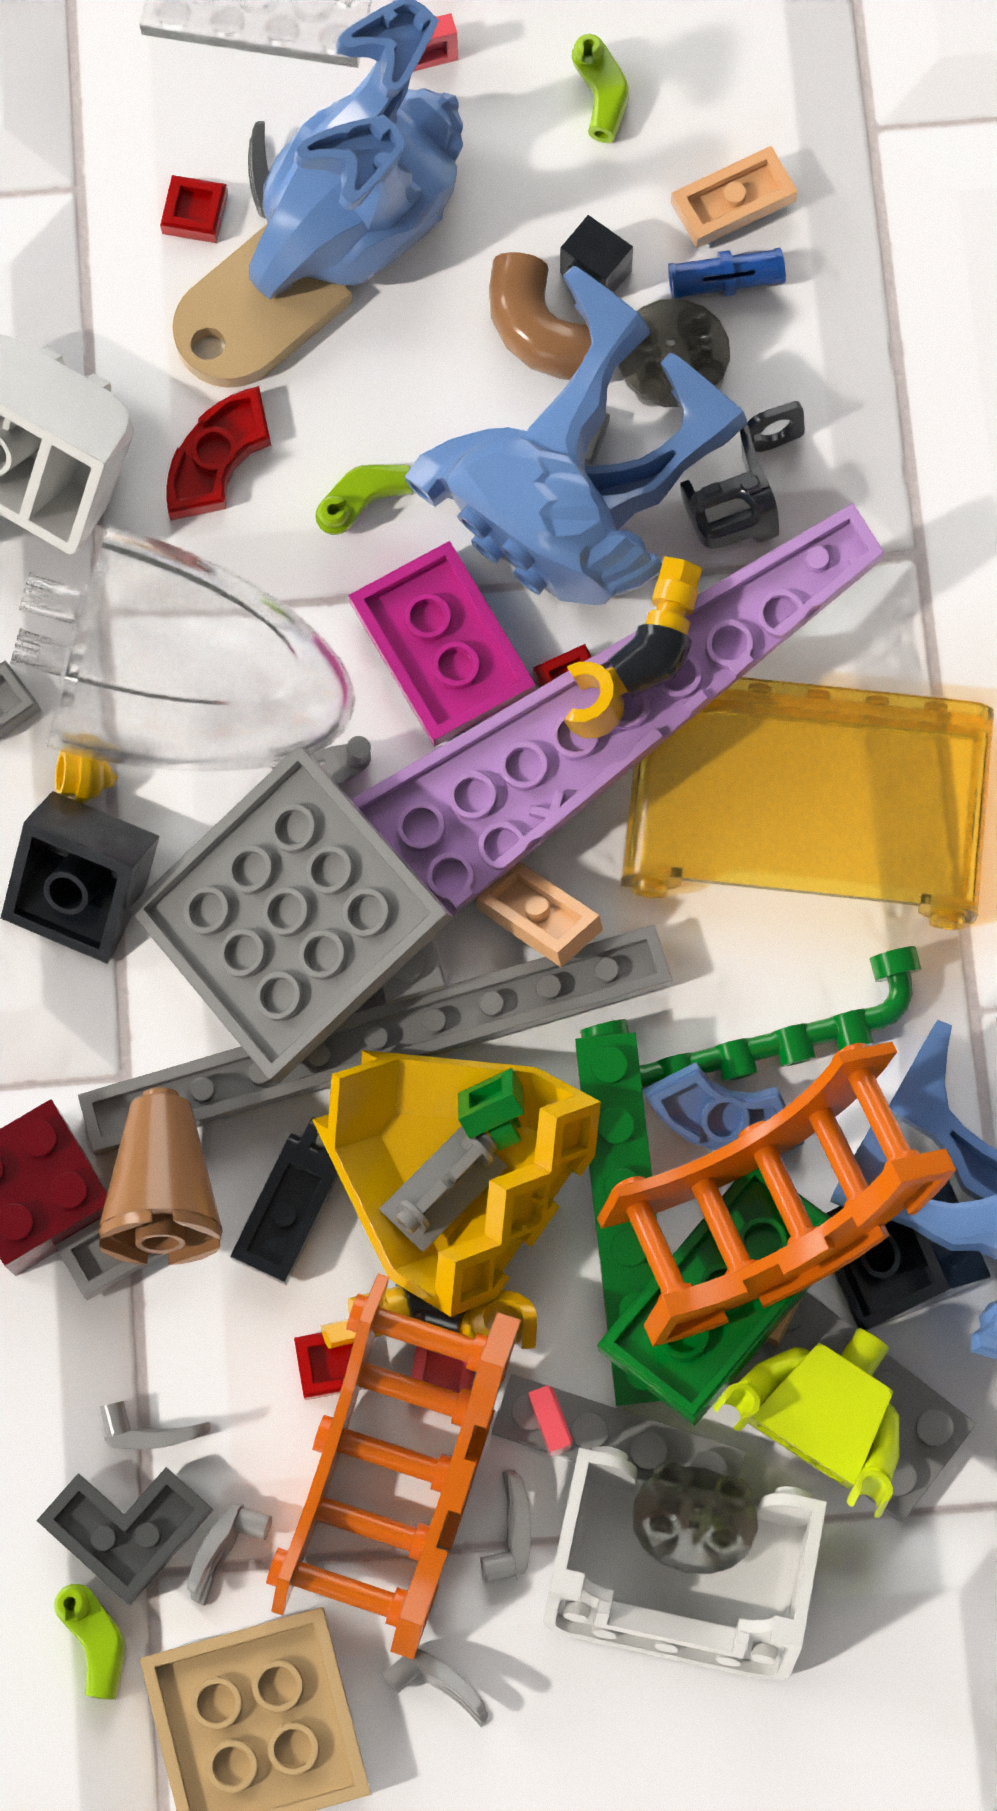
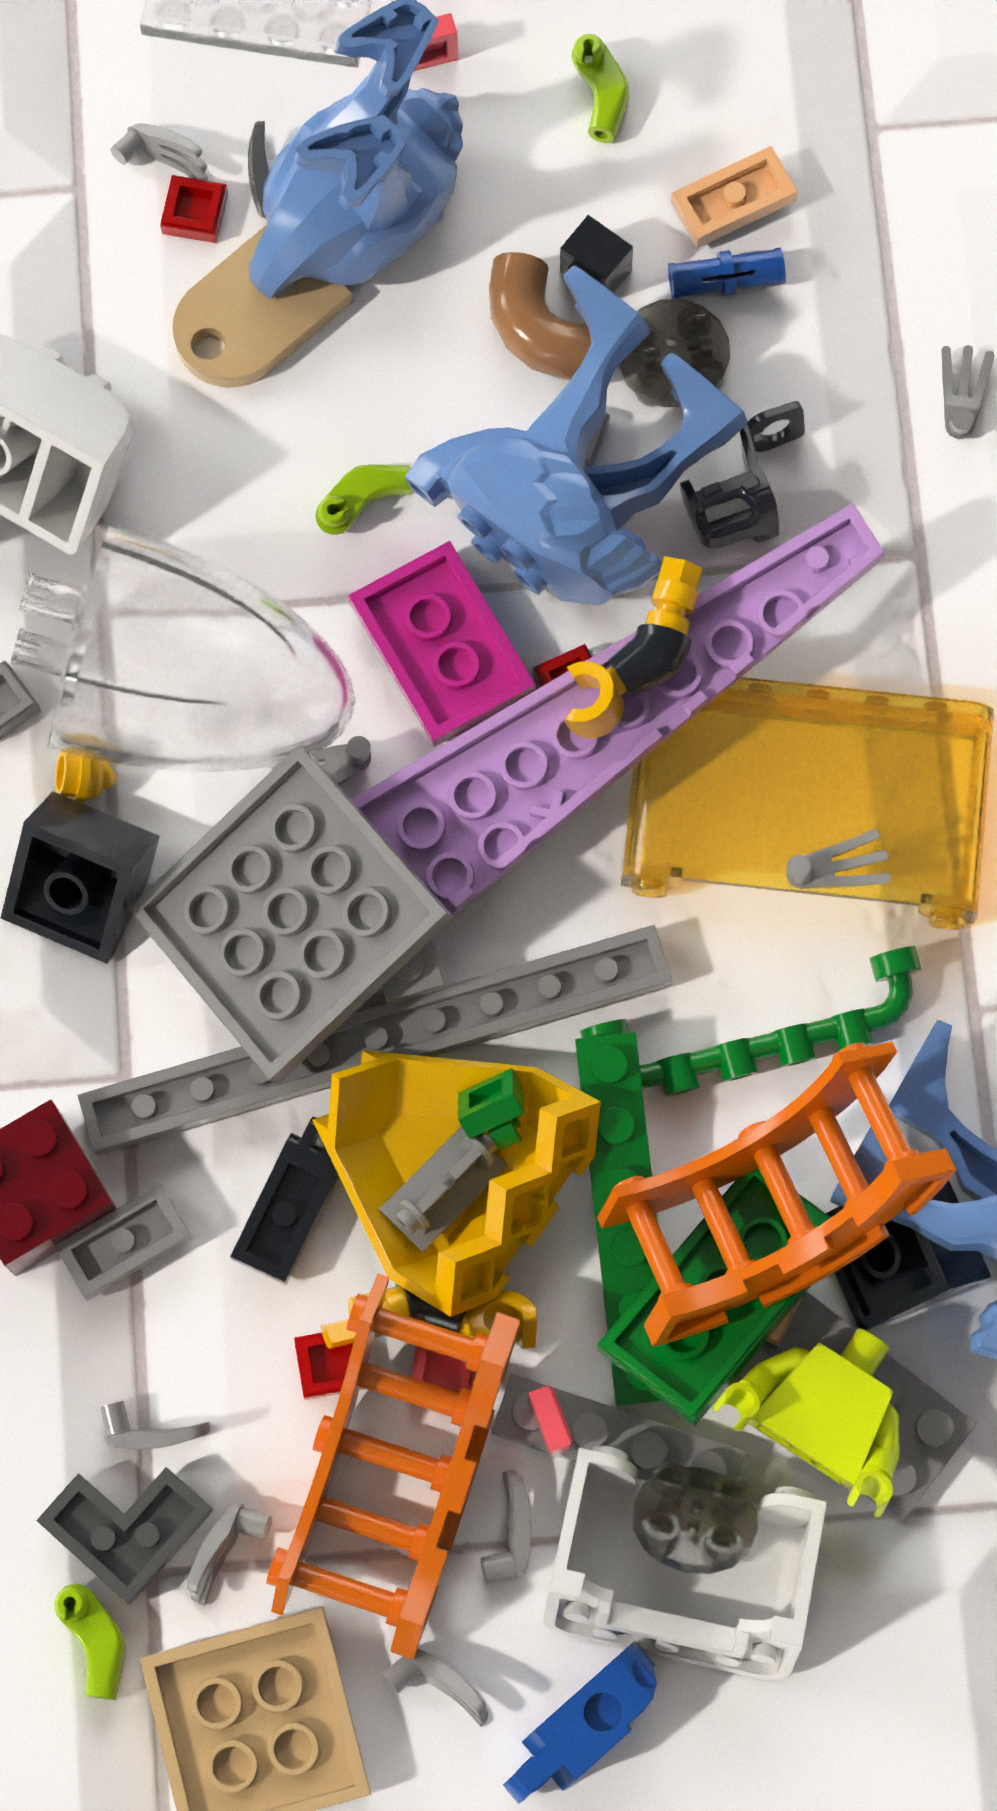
(160, 1186): medium nougat cone -> none
(162, 146): none -> light grey piece
(212, 453): red tile -> none
(540, 914): light nougat plate -> none
(586, 1724): none -> blue piece
(706, 1111): medium blue tile -> none
(819, 871): none -> light grey piece
(961, 410): none -> light grey piece

